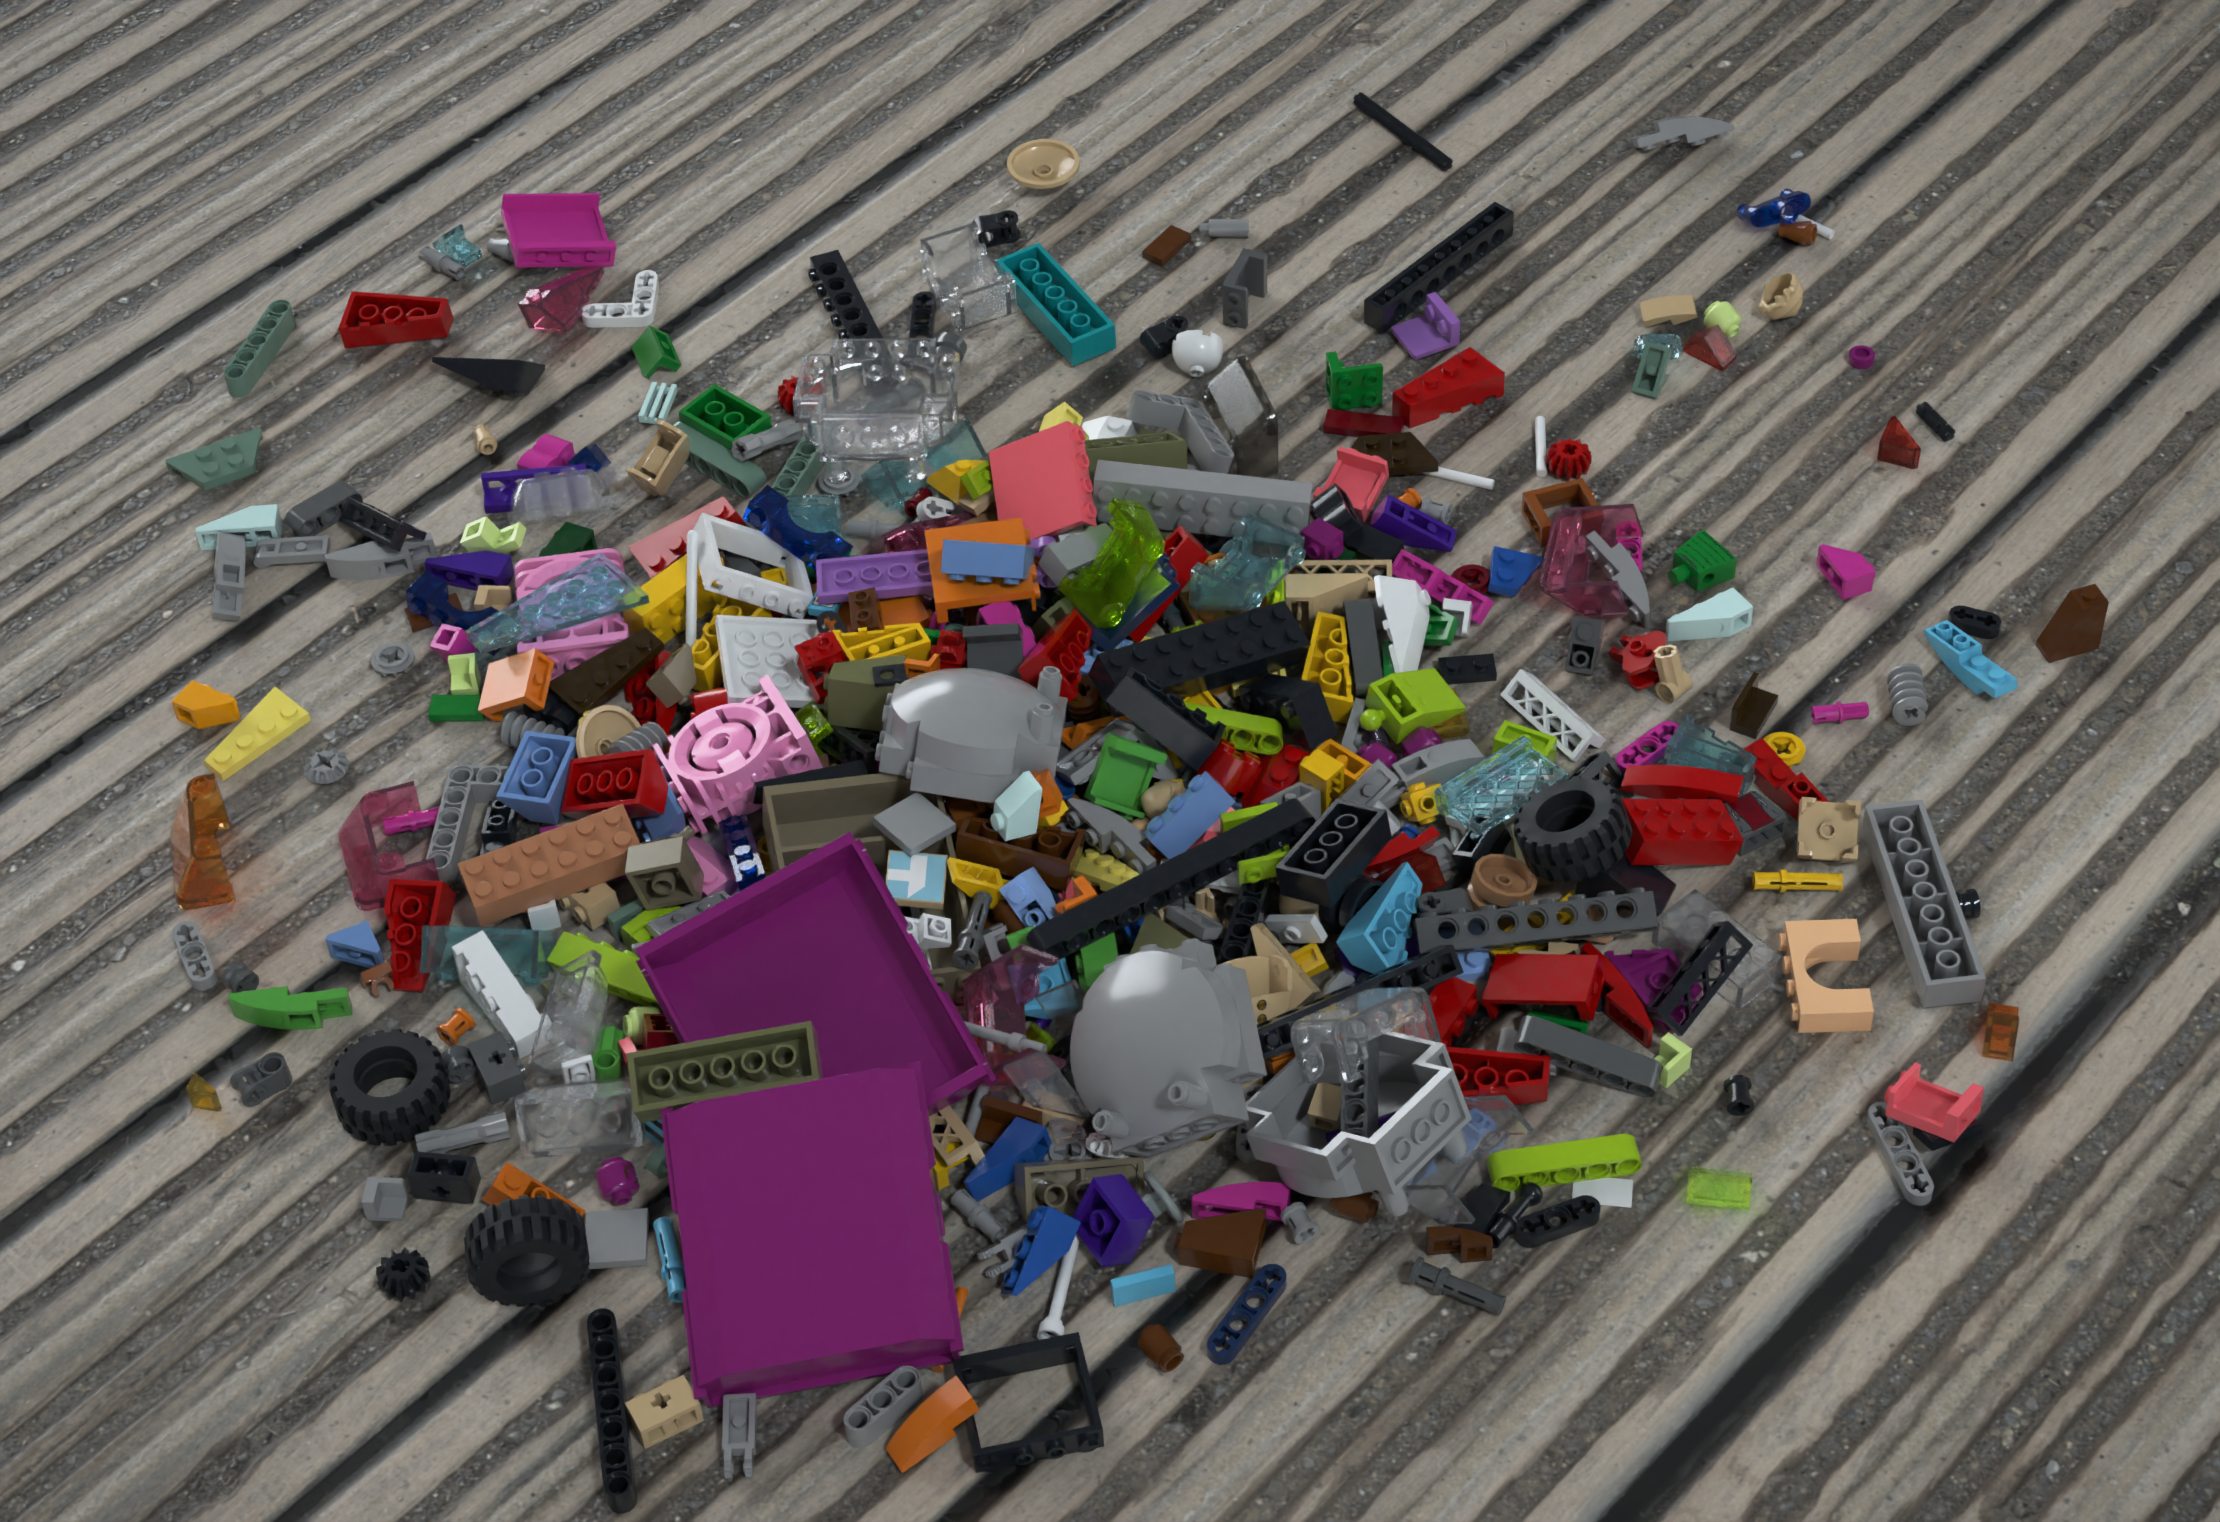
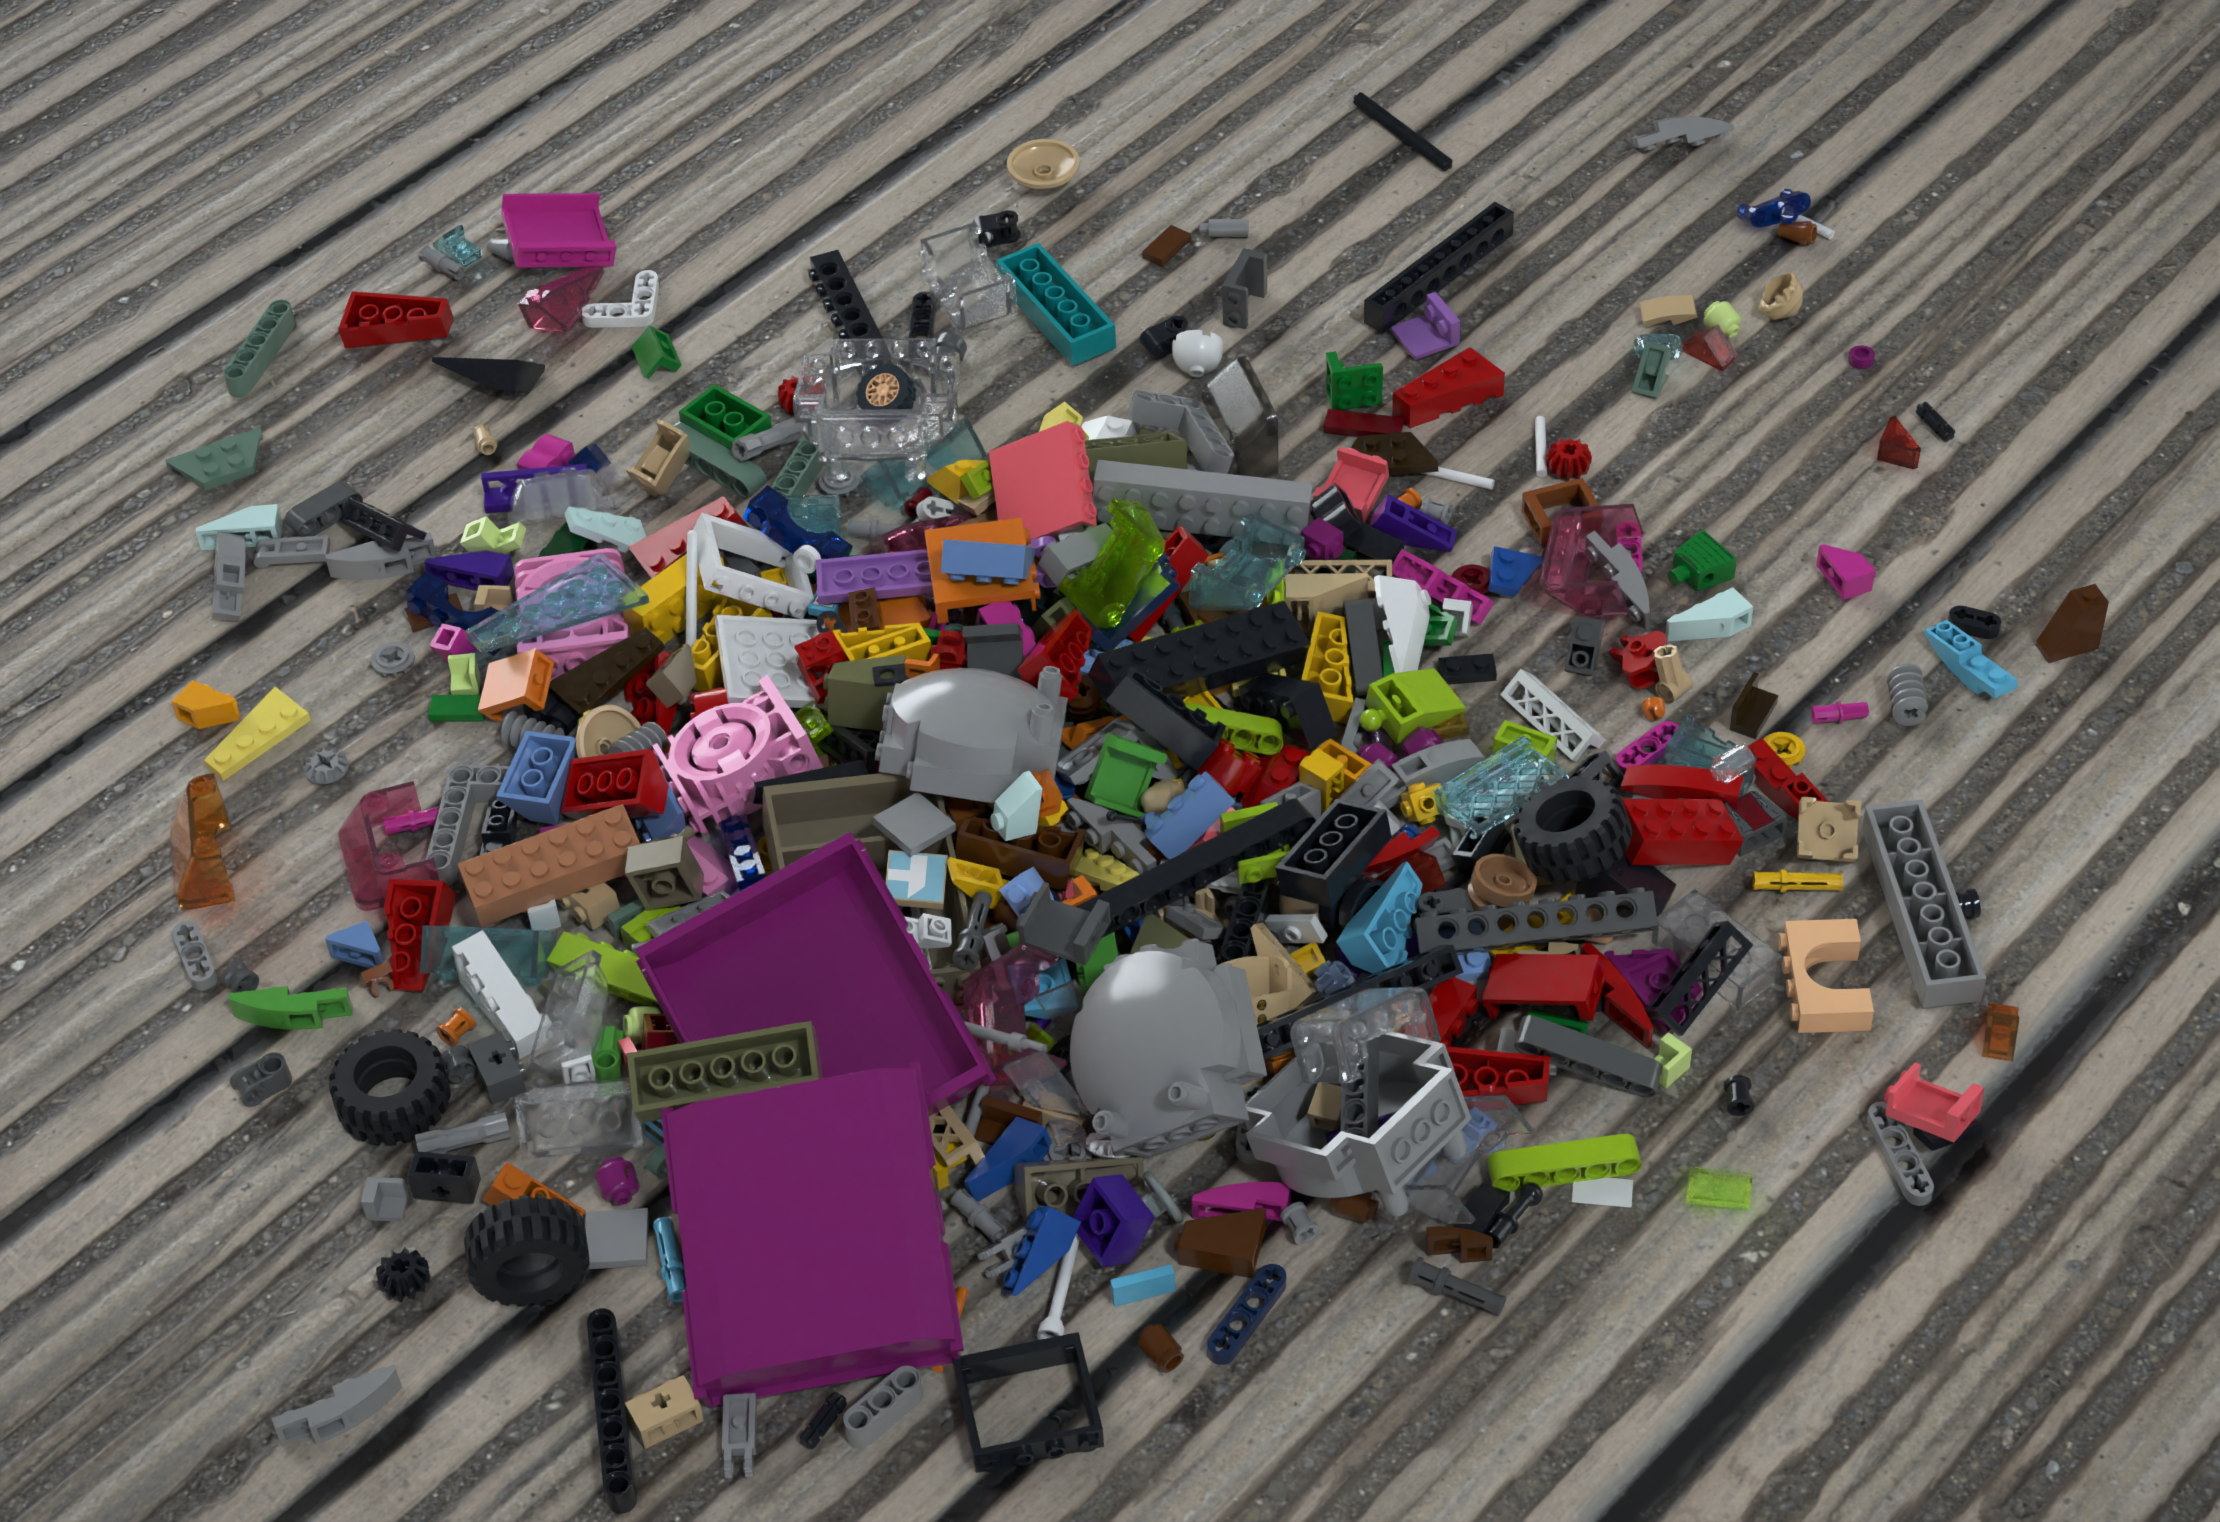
(202, 1094): clear yellow slope -> none
(353, 1403): none -> light grey slope
(605, 526): none -> light aqua wing
(660, 391): light aqua tile -> none
(806, 558): none -> white tile
(823, 1420): none -> black axle
(883, 381): none -> black wheel
(931, 1424): orange slope -> none
(1062, 927): none -> dark grey panel
(1112, 816): none -> black hinge
(1332, 977): none -> sand blue gear
(1566, 1210): black beam -> none
(1653, 708): none -> orange hinge
(1732, 763): none -> clear brick

